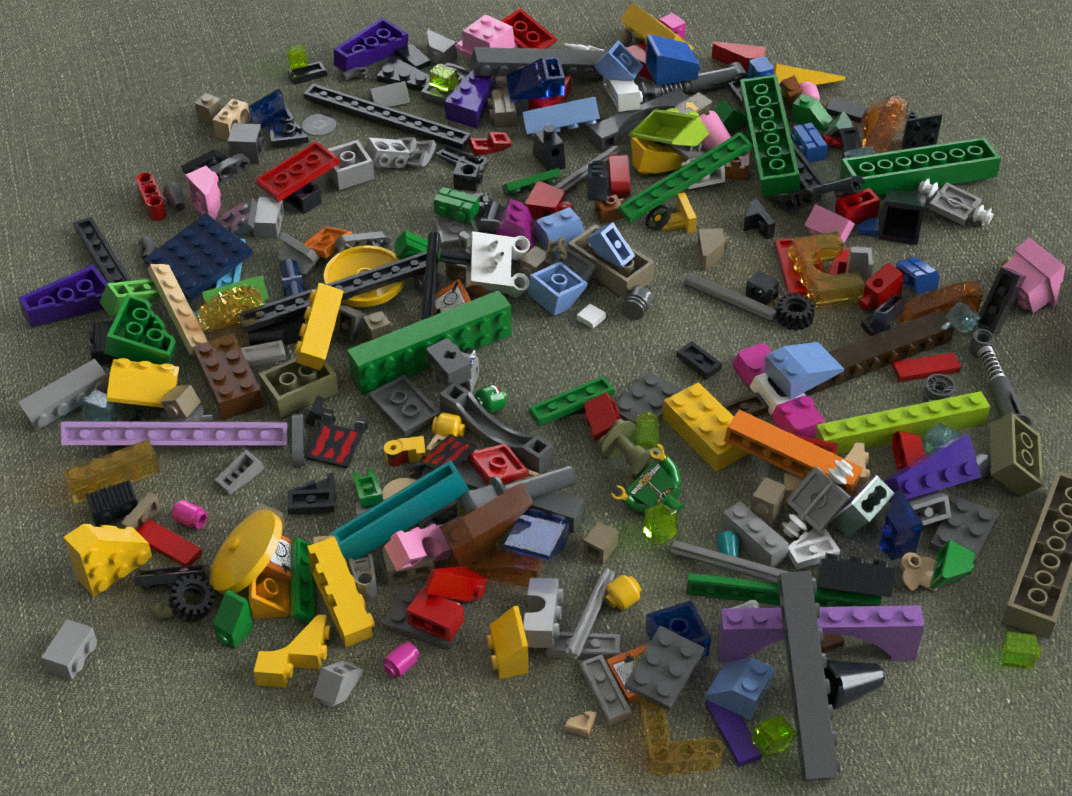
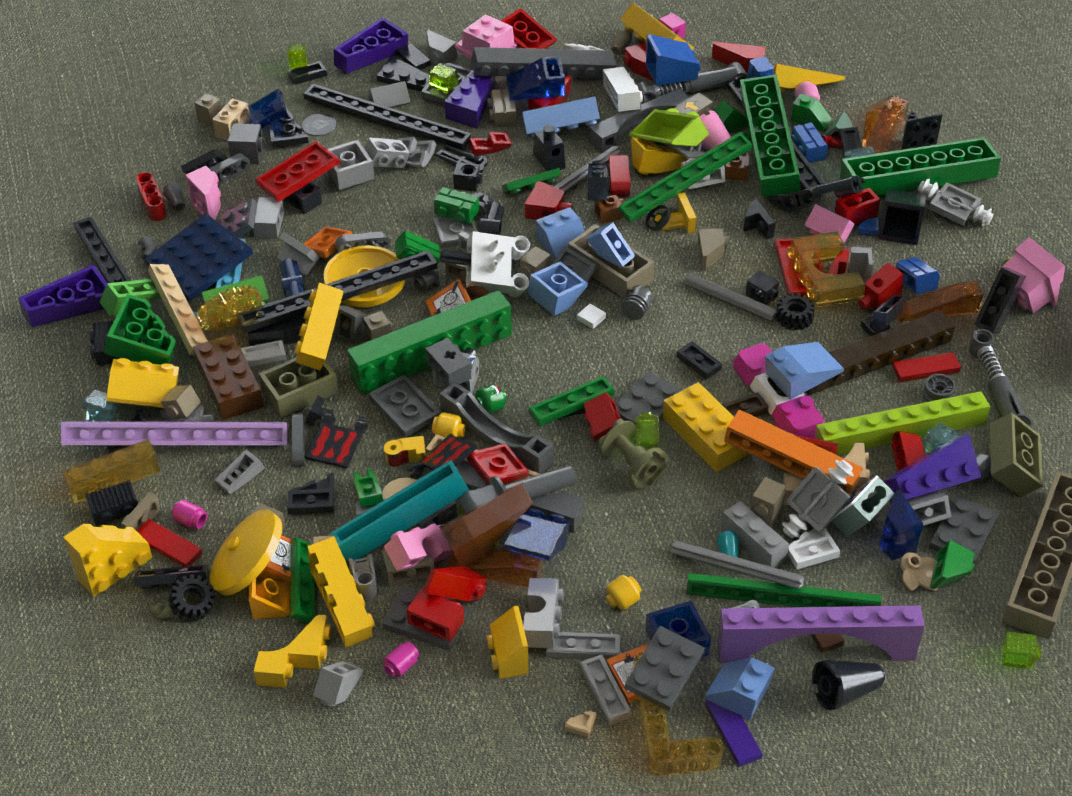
(63, 394): light grey brick -> none
(69, 649): light grey brick -> none
(232, 620): green slope -> none
(356, 72): dark grey arm -> none
(430, 275): black axle -> none
(516, 222): magenta slope -> none
(551, 250): dark tan piece -> none
(589, 614): light grey axle -> none
(600, 542): dark tan brick -> none
(618, 64): medium blue slope -> none
(654, 486): green torso -> none
(660, 523): clear neon green brick -> none
(773, 736): clear neon green brick -> none
(790, 89): dark orange brick -> none
(807, 677): dark grey brick -> none
(853, 111): tile -> none
(855, 575): black brick -> none
(962, 317): clear light blue brick -> none

